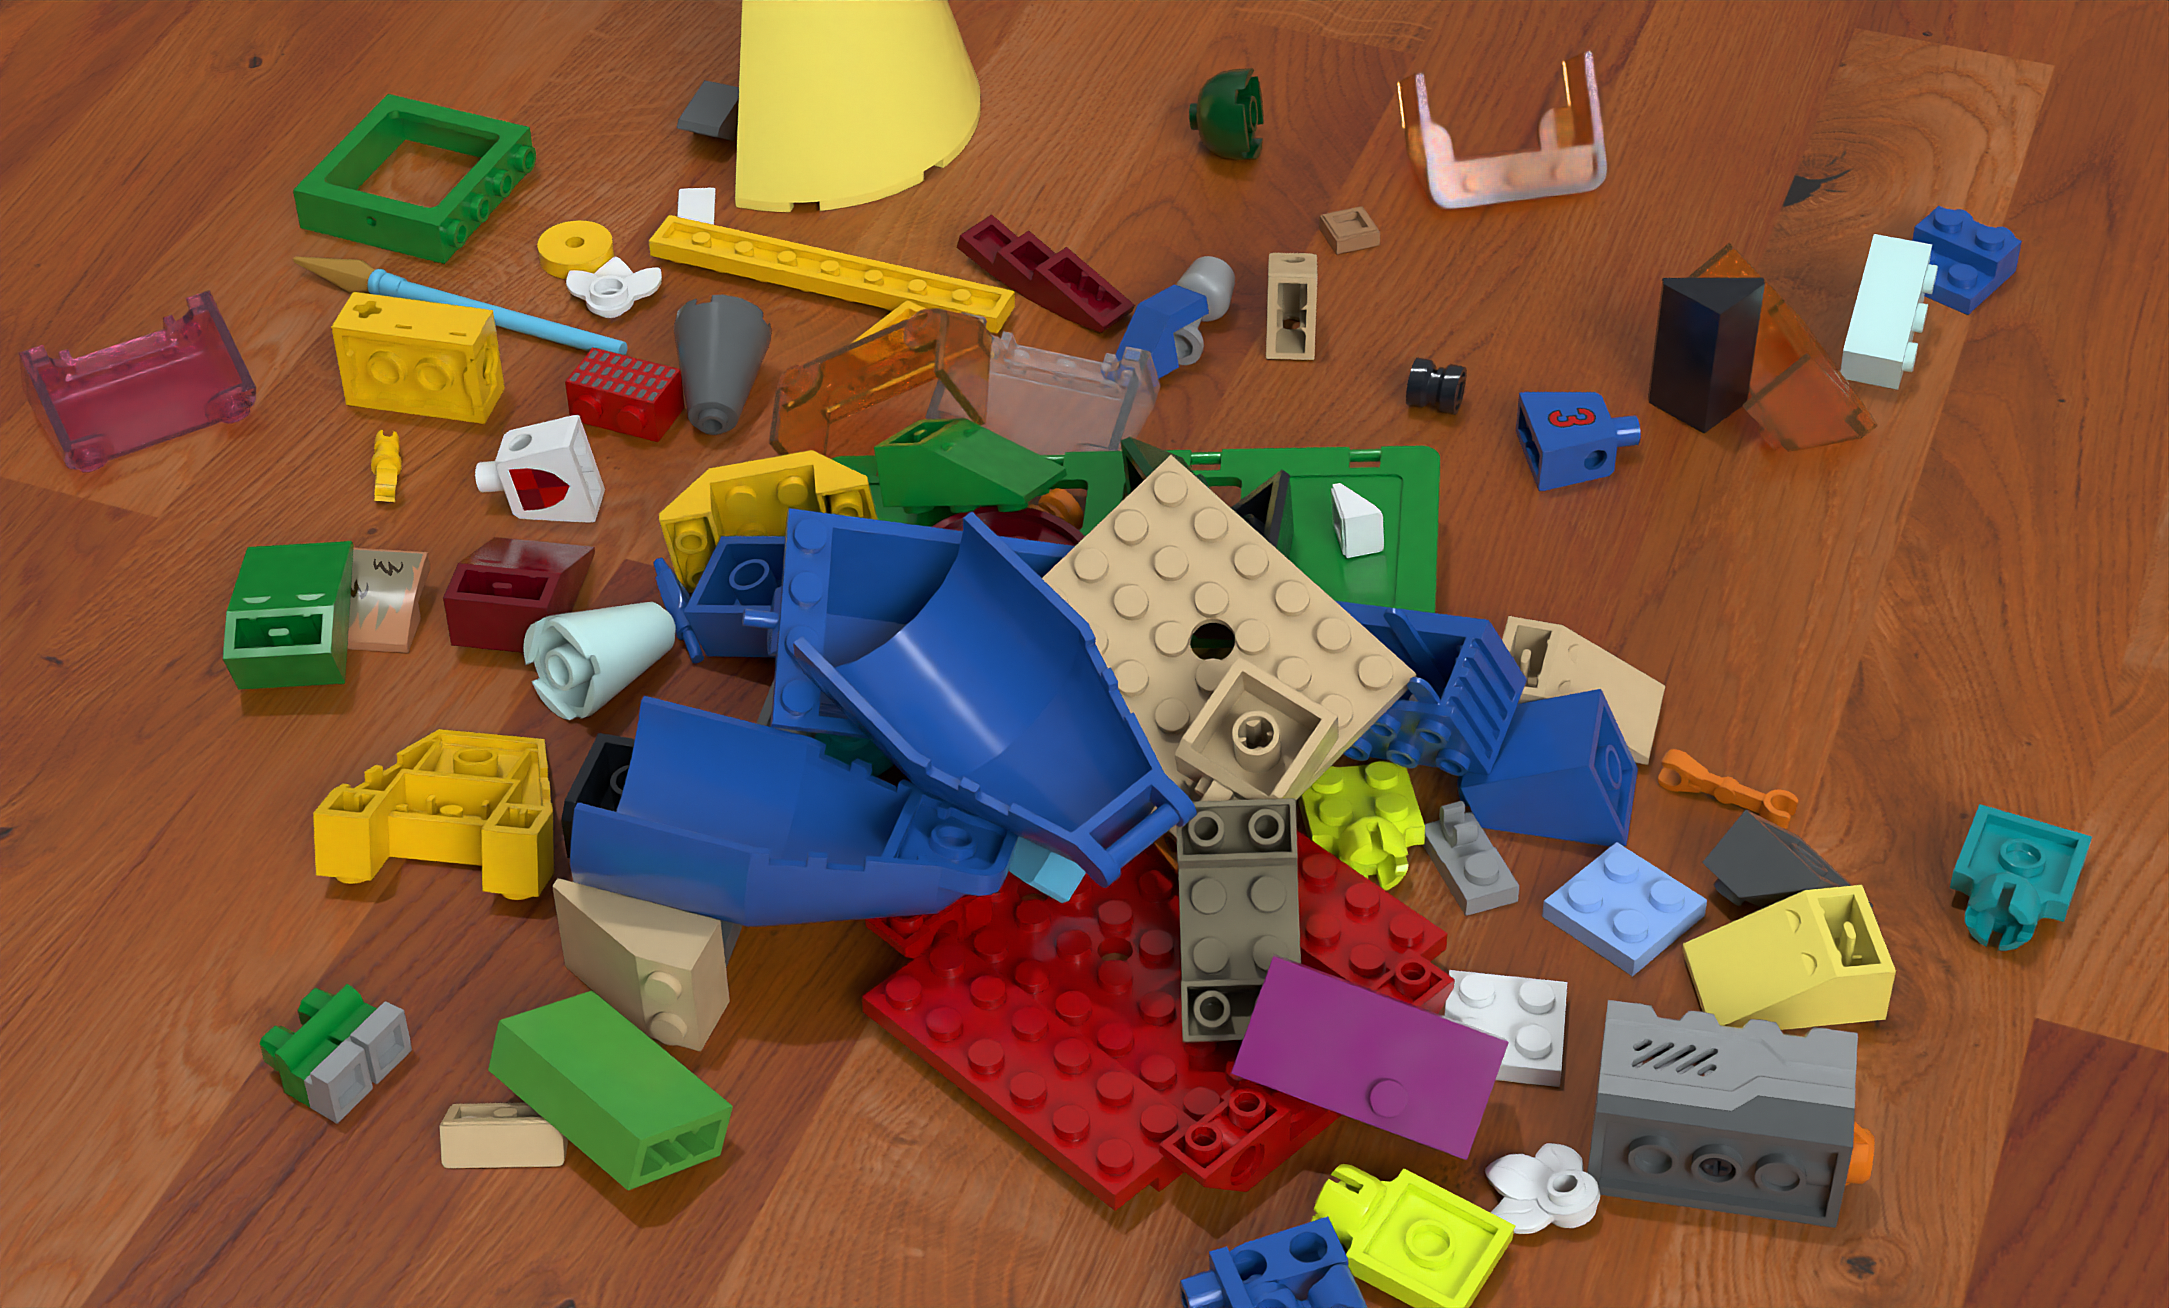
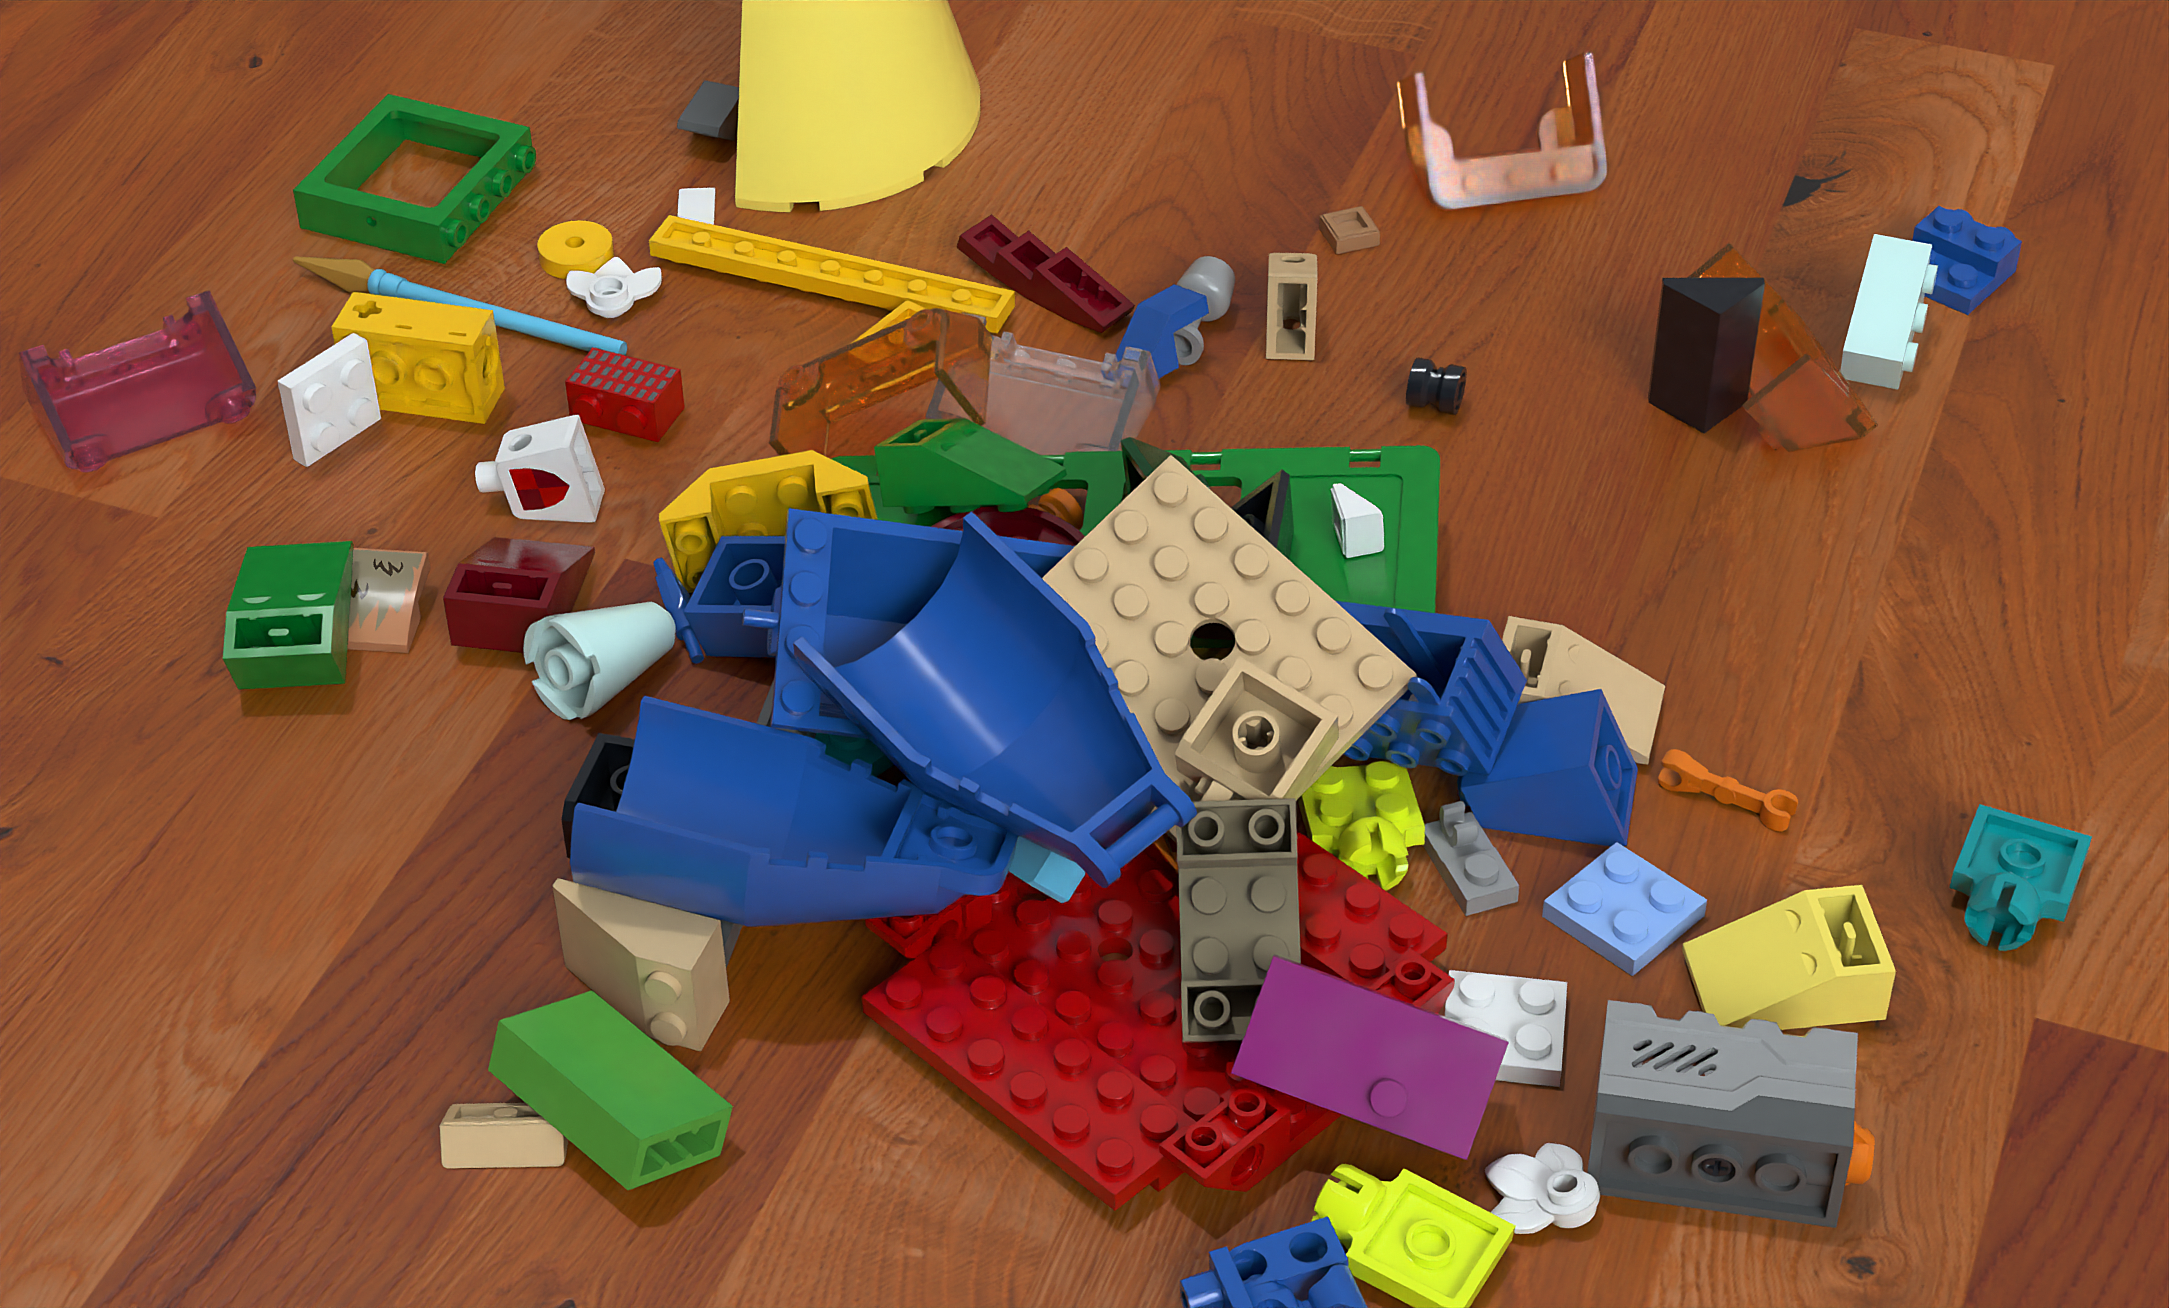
(329, 399): none -> white plate
(337, 1050): hips -> none
(386, 466): yellow piece -> none
(446, 802): yellow wedge -> none
(719, 358): dark grey cone -> none
(1229, 114): dark green cylinder -> none
(1571, 436): blue torso -> none
(1767, 864): dark grey slope -> none

